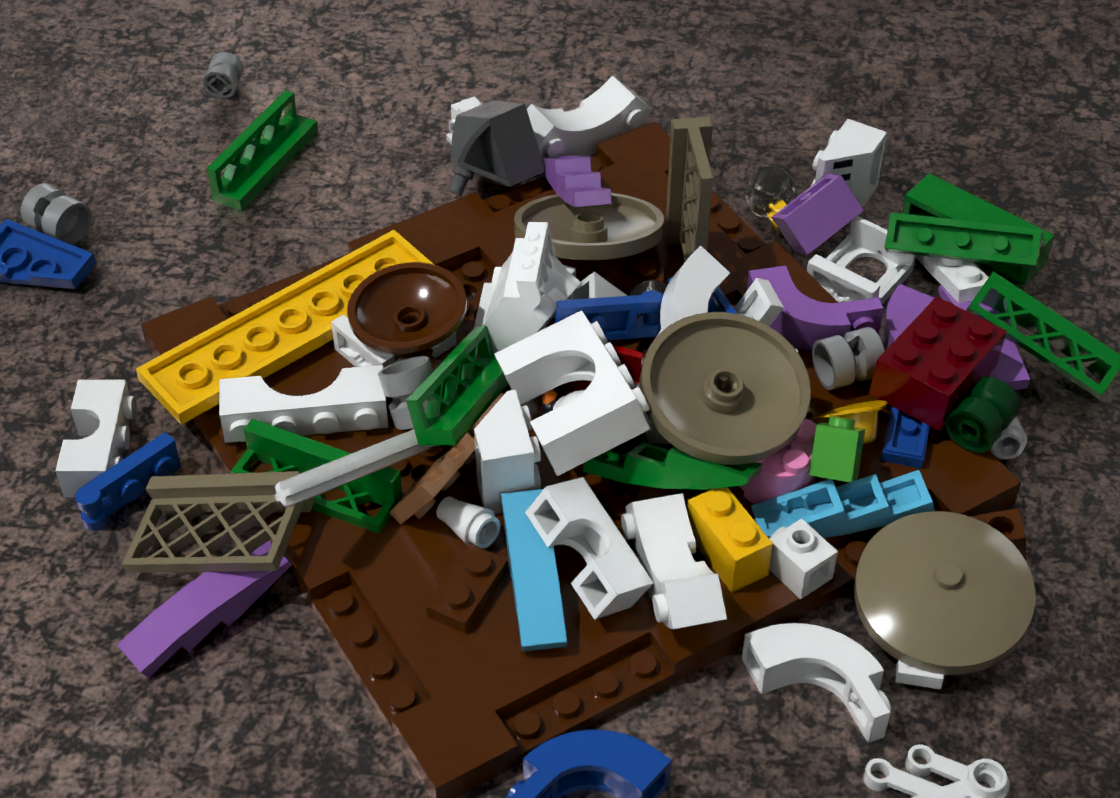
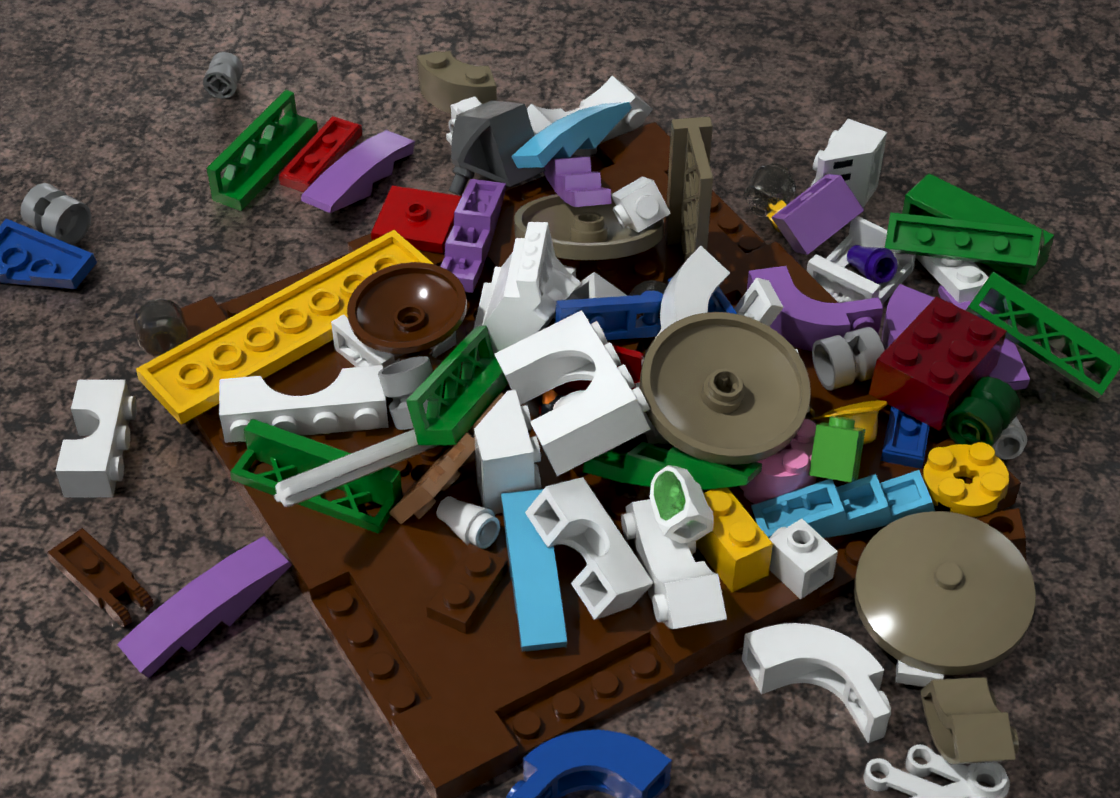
(99, 575): none -> reddish brown hinge
(126, 481): blue plate -> none
(160, 326): none -> clear smoke head
(221, 498): dark tan fence -> none
(320, 153): none -> red tile
(354, 173): none -> medium lavender slope
(418, 216): none -> red plate
(448, 81): none -> dark tan brick
(473, 230): none -> medium lavender slope
(575, 131): none -> medium azure slope
(639, 204): none -> white brick
(680, 505): none -> white rock
(873, 262): none -> dark purple cone
(967, 722): none -> dark tan brick
(973, 461): none -> yellow plate

